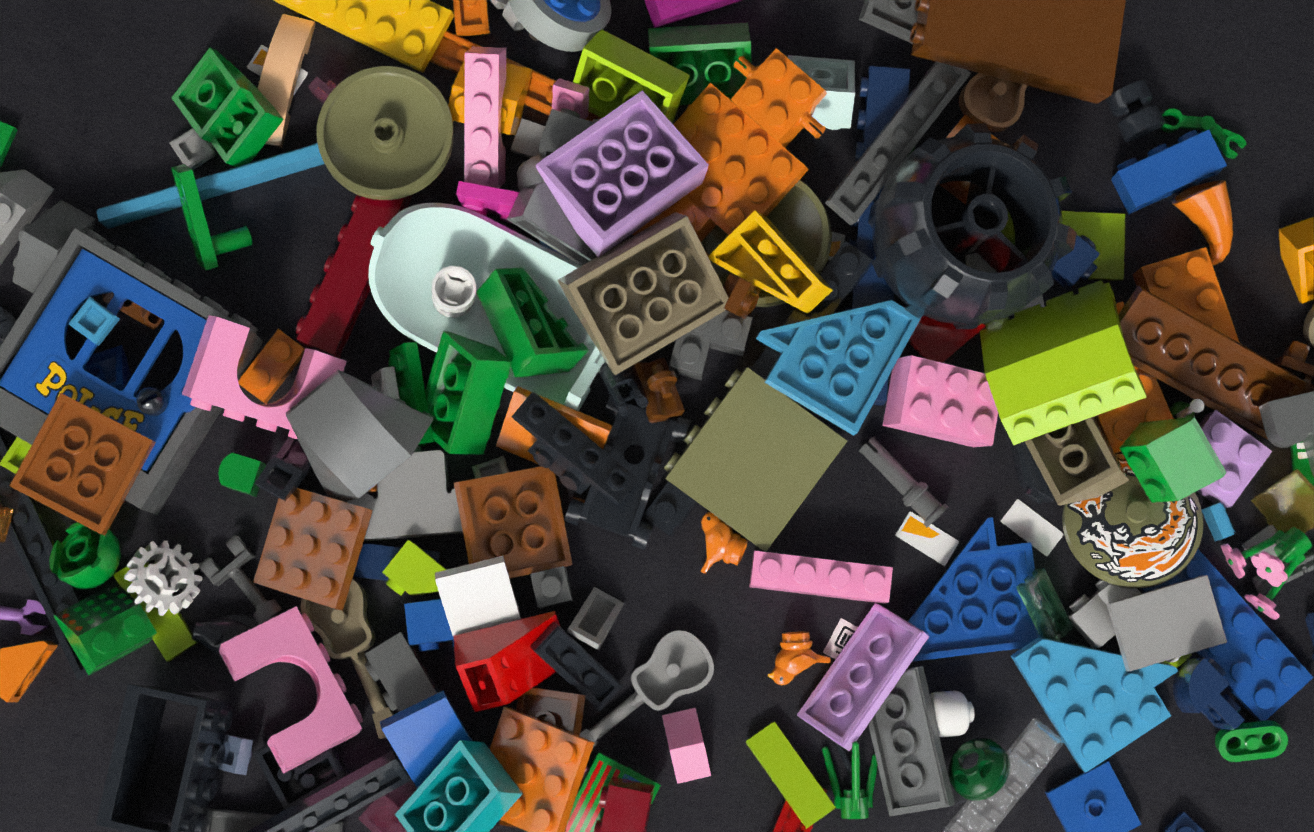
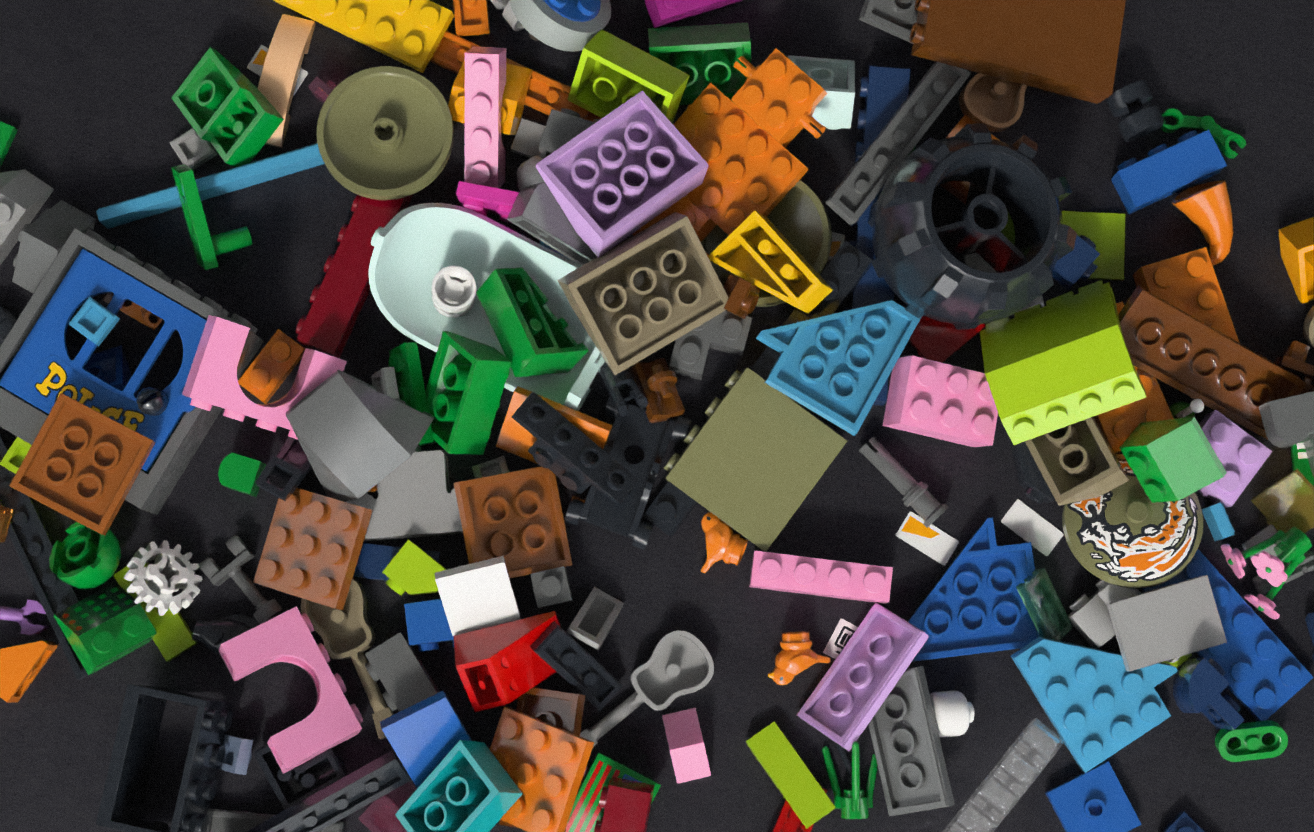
(570, 96): bright pink plate -> none
(986, 776): dark green piece -> none

